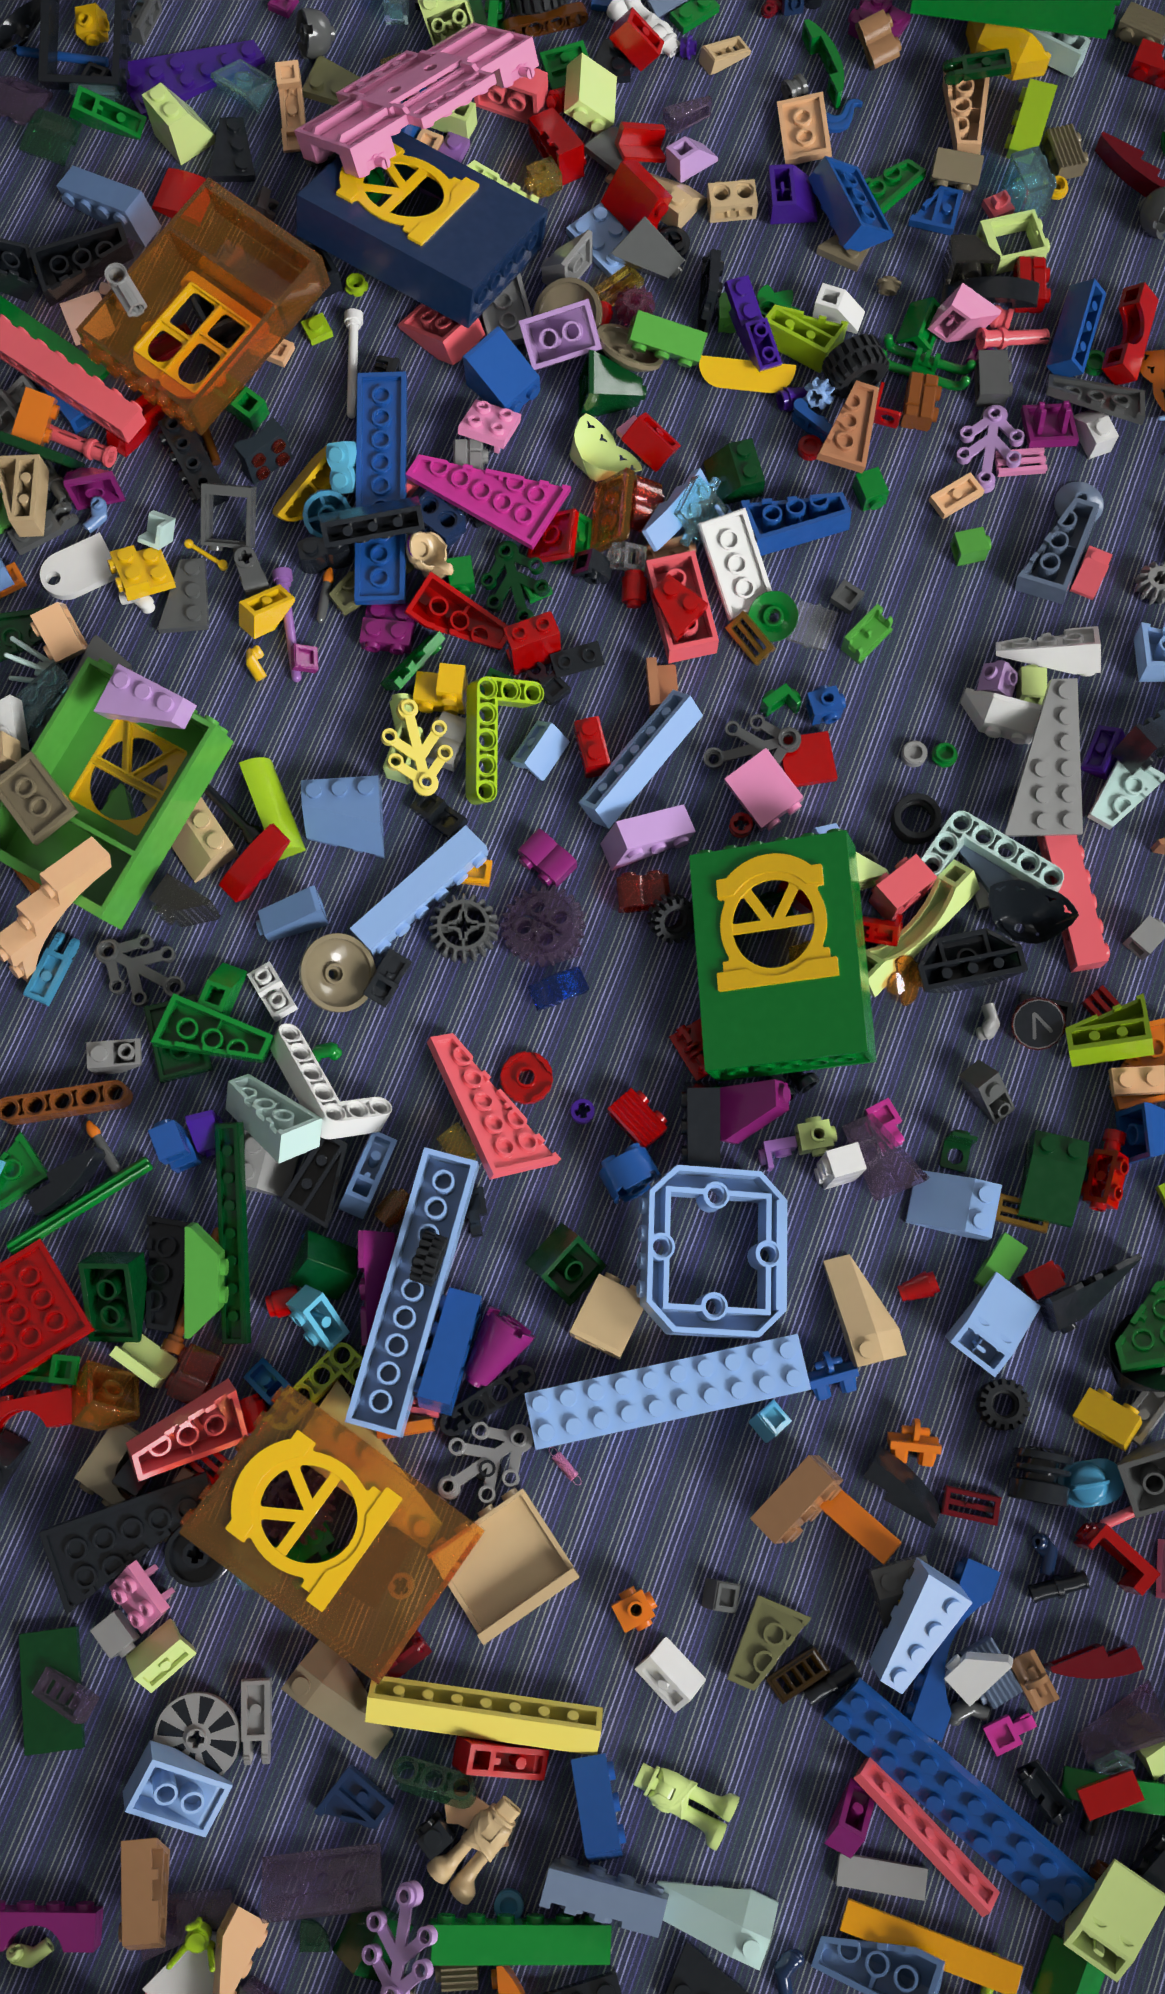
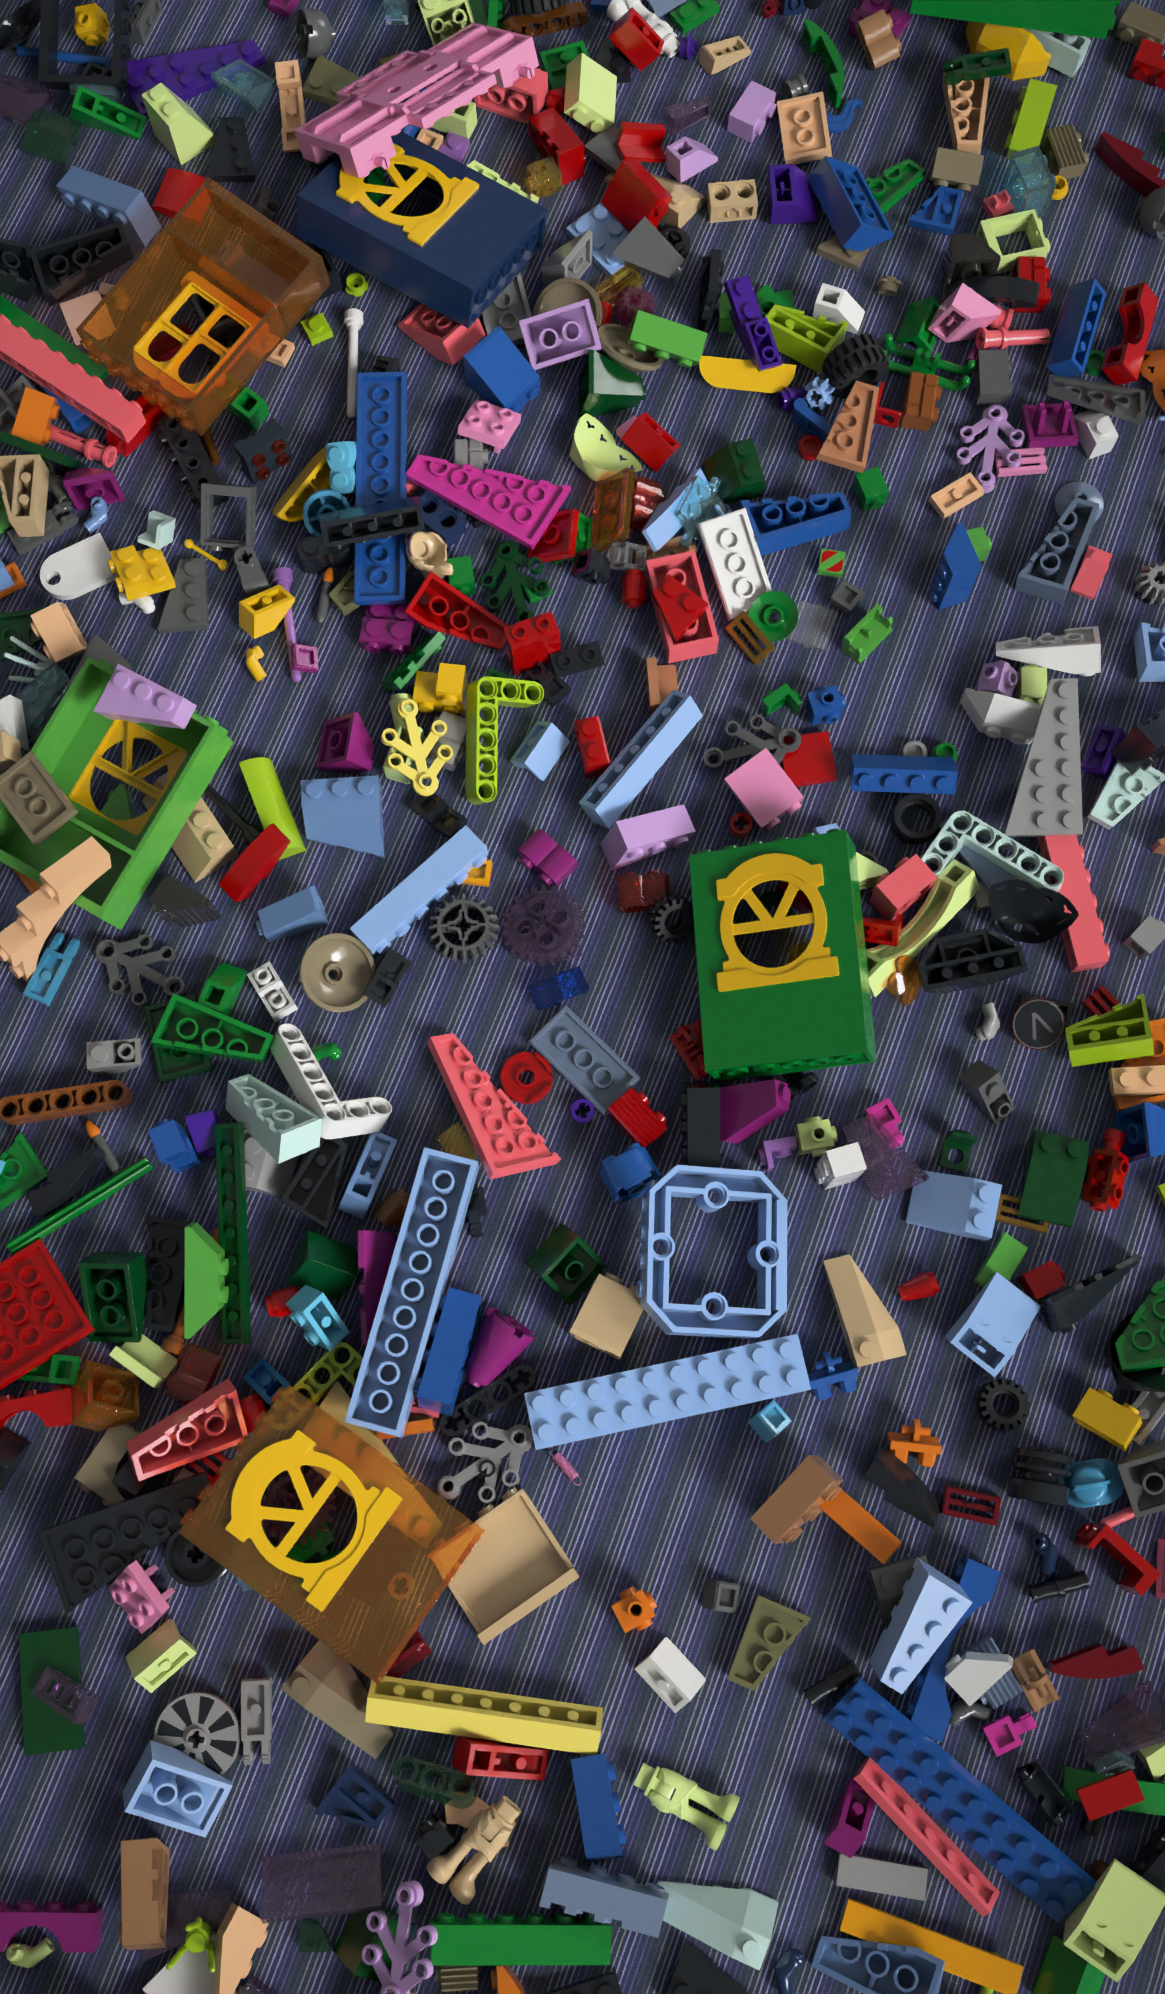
(115, 1635): light grey brick -> none
(125, 289): light grey piece -> none
(345, 746): none -> magenta slope
(428, 1258): black tyre -> none
(510, 1902): dark azure tile -> none
(584, 1059): none -> sand blue tile
(752, 111): none -> lavender brick
(791, 1665): dark brown slope -> none
(831, 563): none -> bright green tile
(903, 774): none -> blue brick
(955, 571): none -> blue slope

